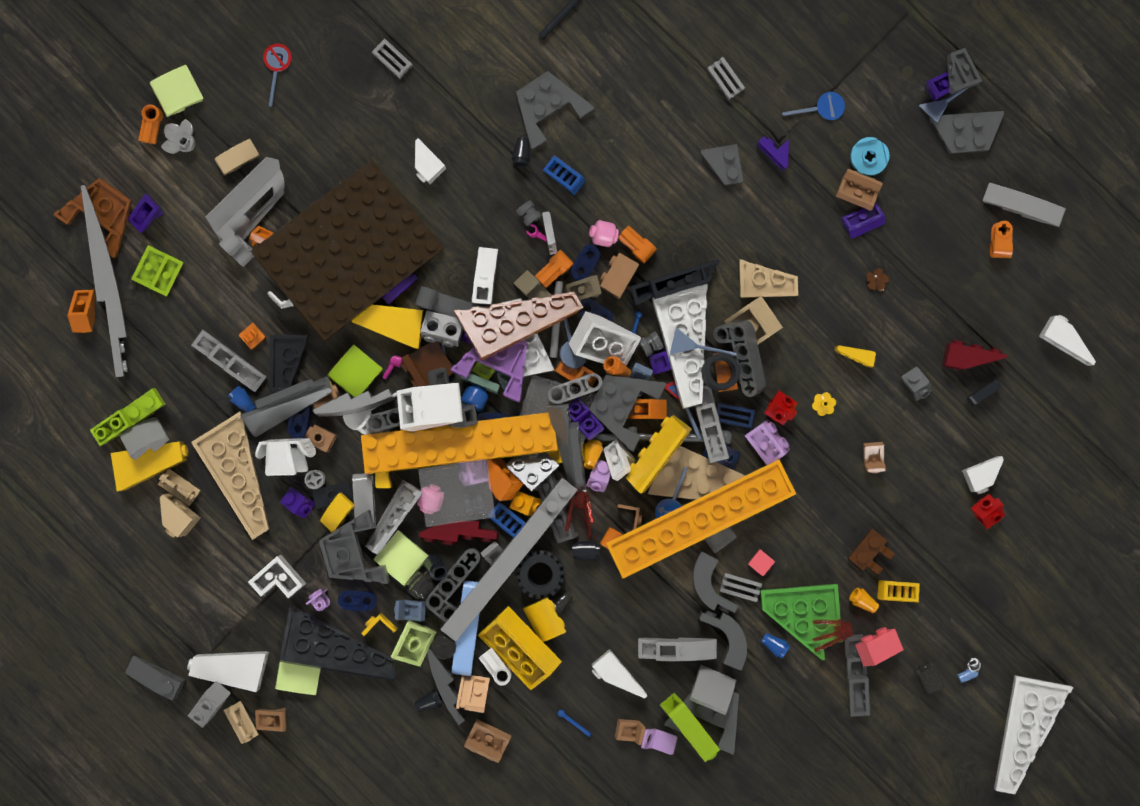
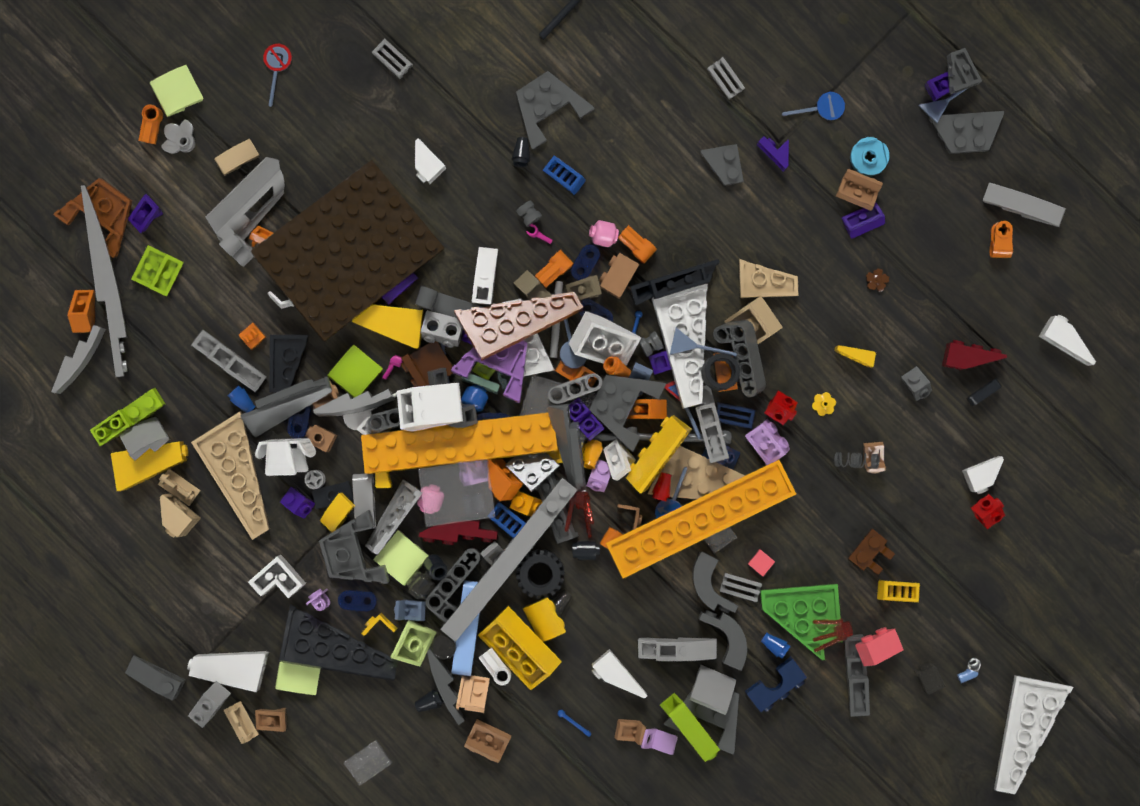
(74, 365): none -> light grey slope
(367, 762): none -> clear plate
(549, 233): light grey tile -> none
(662, 487): none -> red cone
(791, 677): none -> dark blue arch
(856, 460): none -> dark grey piece
(863, 600): light orange cone -> none

